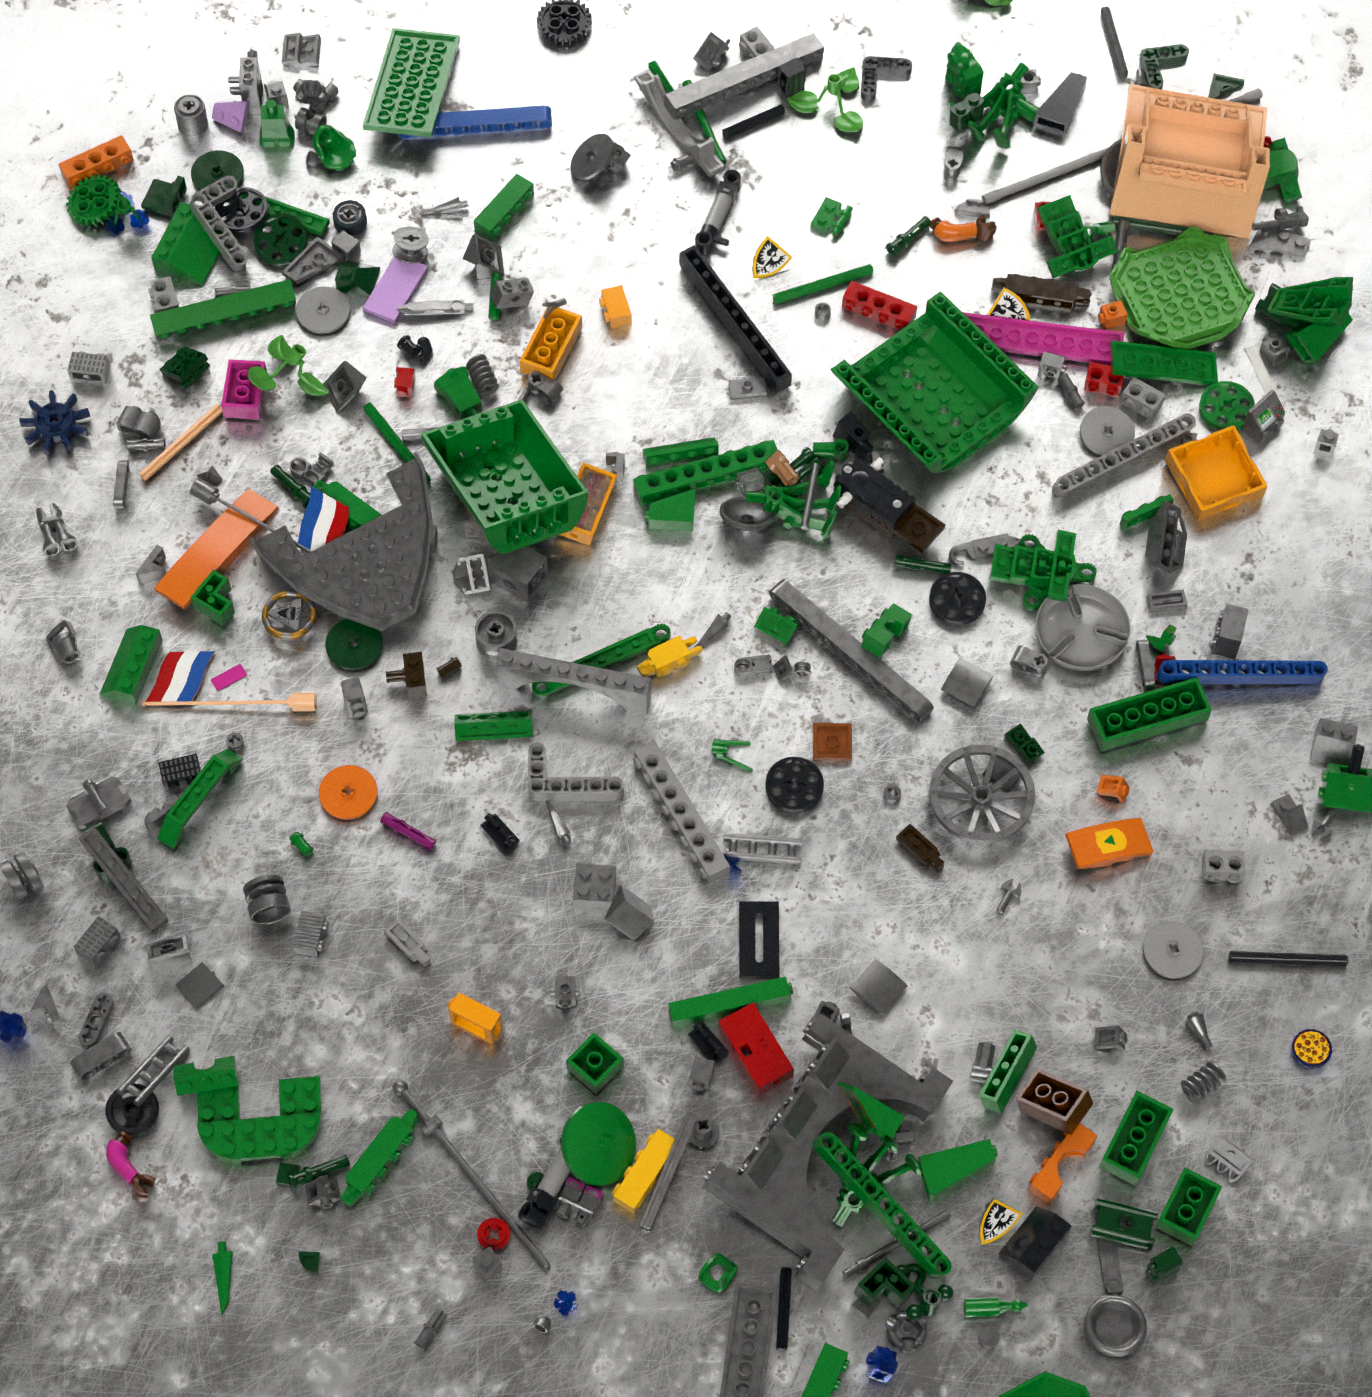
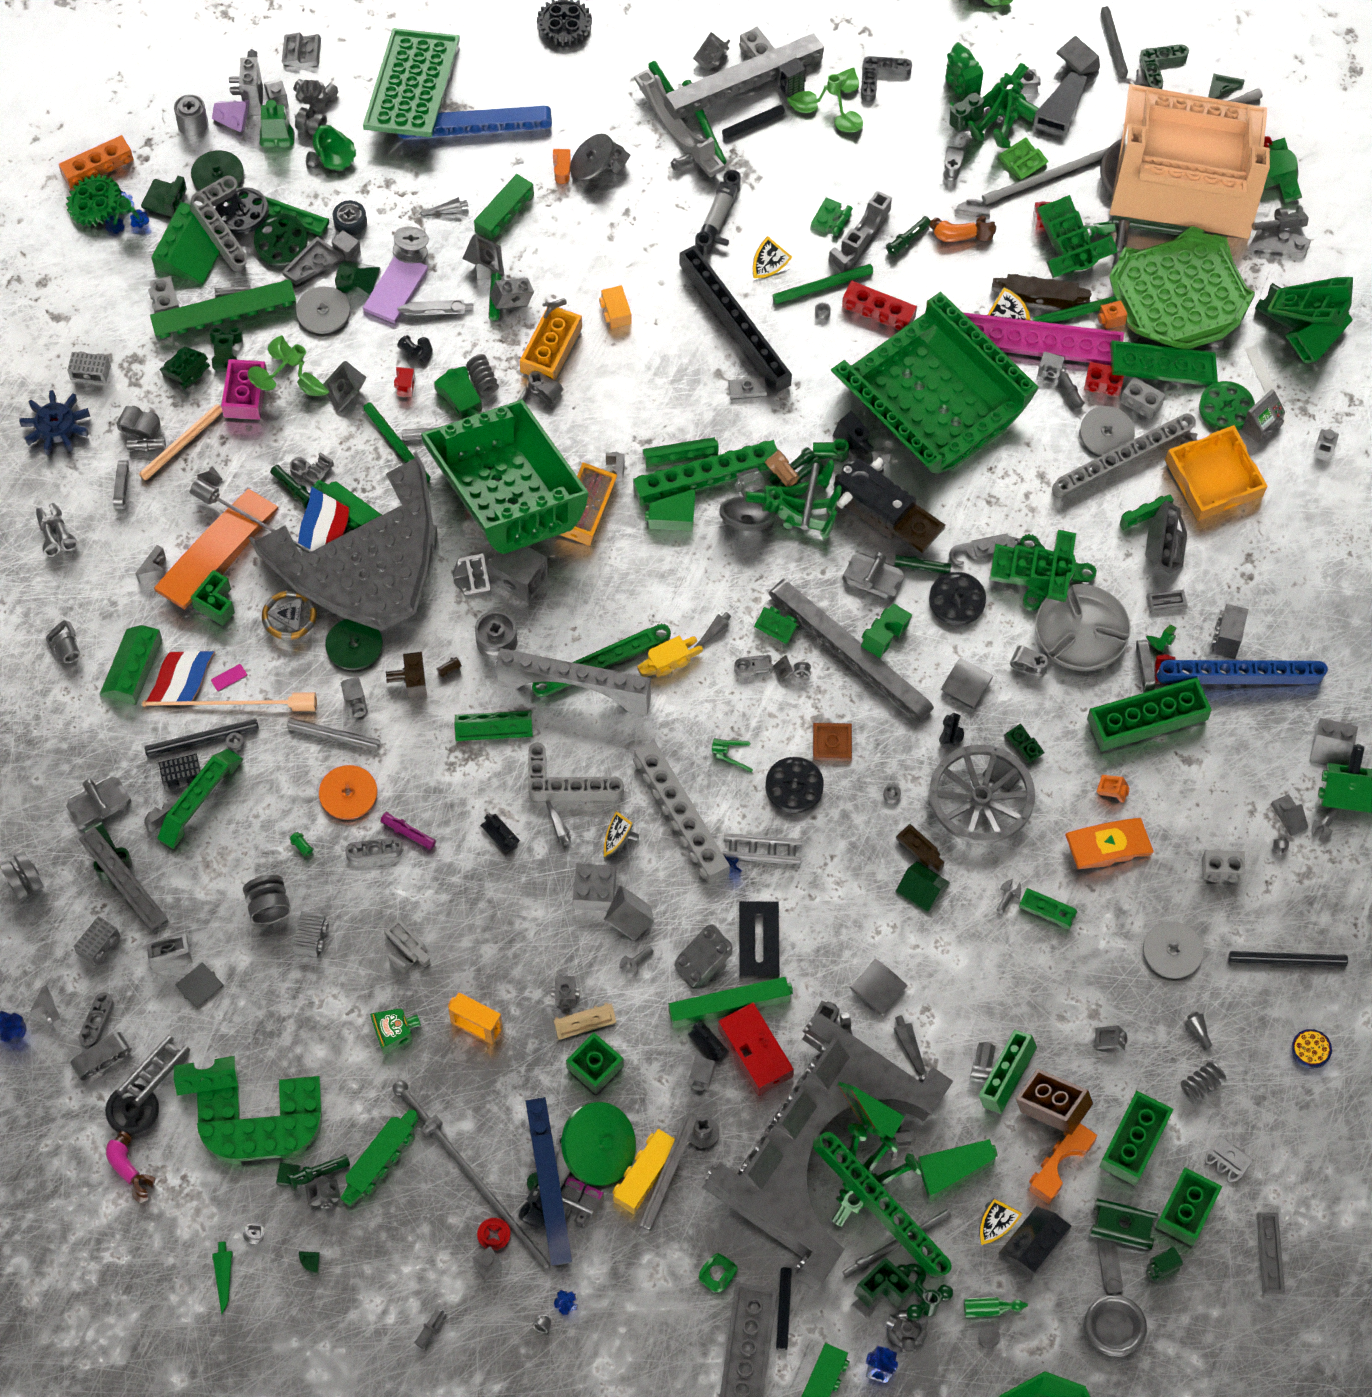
(200, 737): none -> black axle
(223, 347): none -> dark green piece
(253, 1233): none -> flat silver tile
(333, 734): none -> flat silver axle
(367, 844): none -> flat silver beam
(393, 1028): none -> green torso
(400, 962): none -> light grey slope
(548, 1181): none -> dark blue slope
(562, 158): none -> orange leg
(584, 1021): none -> tan plate
(618, 833): none -> shield
(635, 961): none -> flat silver bar
(704, 956): none -> flat silver shield
(840, 261): none -> flat silver bracket
(874, 215): none -> flat silver arch
(874, 575): none -> flat silver shield
(908, 1040): none -> flat silver bar
(921, 886): none -> dark green slope
(951, 732): none -> black piece
(1023, 158): none -> bright green slope
(1047, 908): none -> green plate
(1074, 311): none -> green axle
(1079, 56): none -> flat silver slope
(1270, 1254): none -> flat silver tile
(1274, 349): flat silver brick -> none
(1280, 845): none -> flat silver hinge

